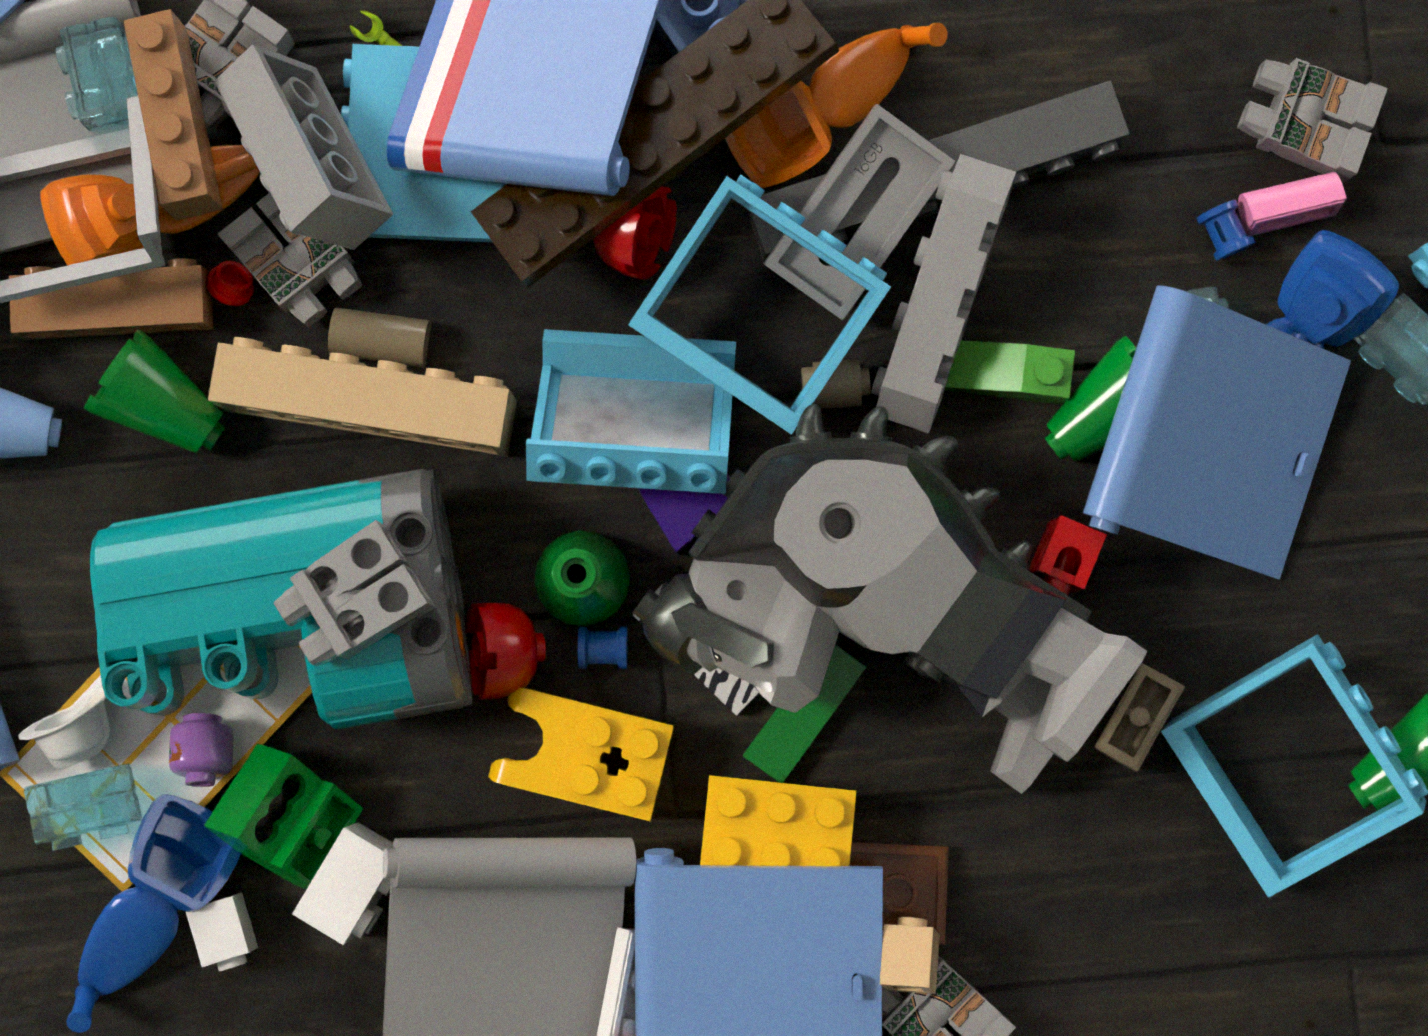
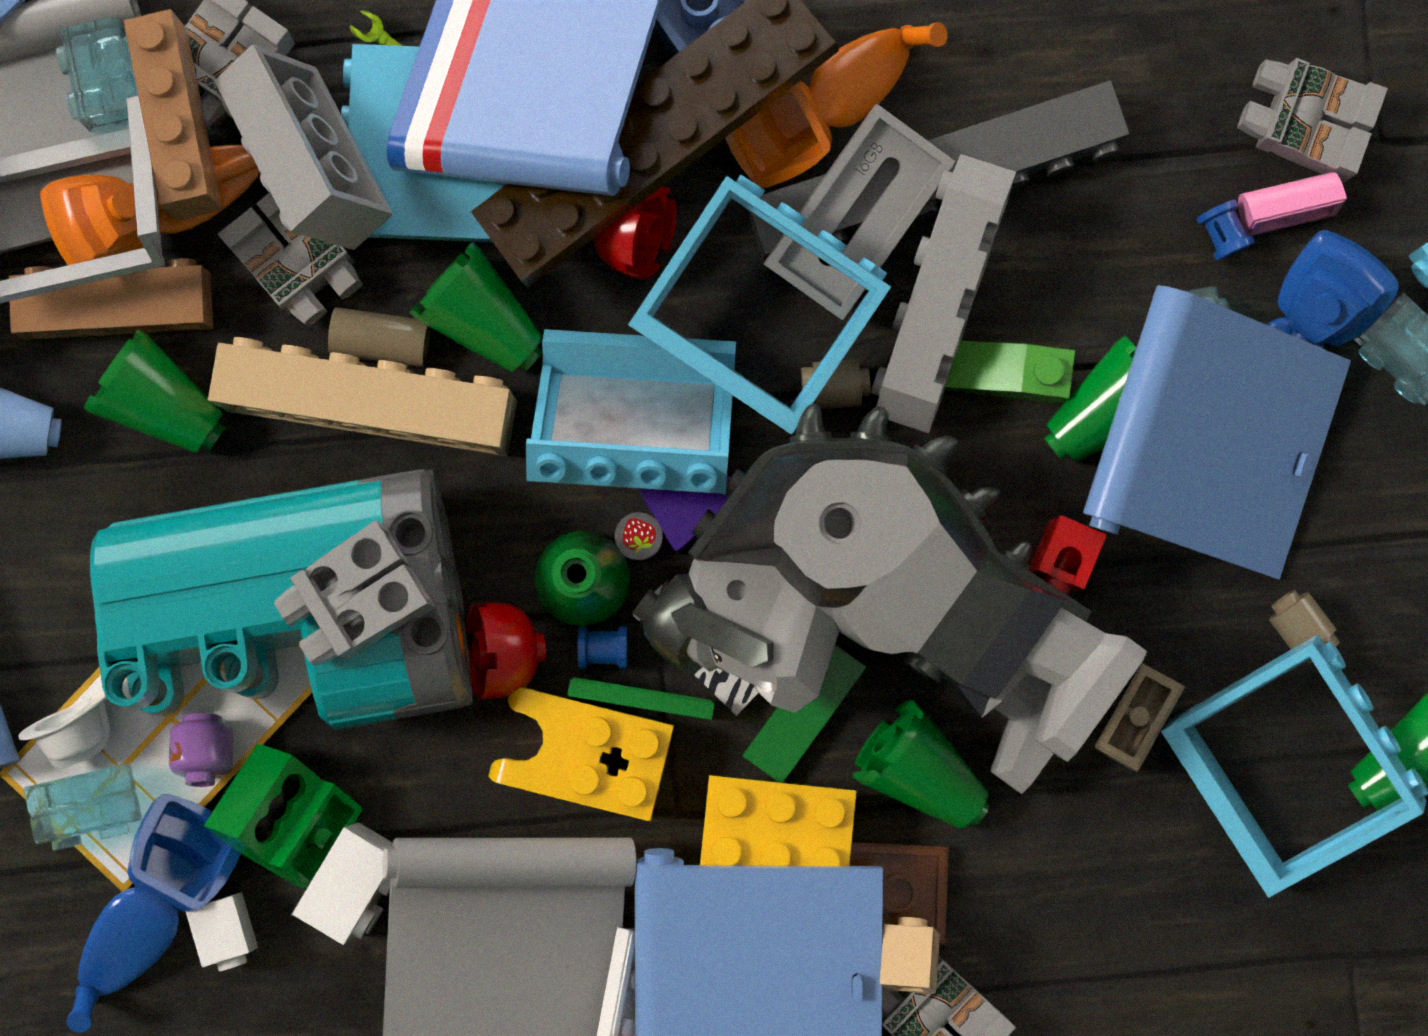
(230, 283): red plate -> none
(480, 312): none -> green cone
(638, 536): none -> tile
(641, 698): none -> green tile
(921, 769): none -> green cone
(1300, 619): none -> dark tan brick

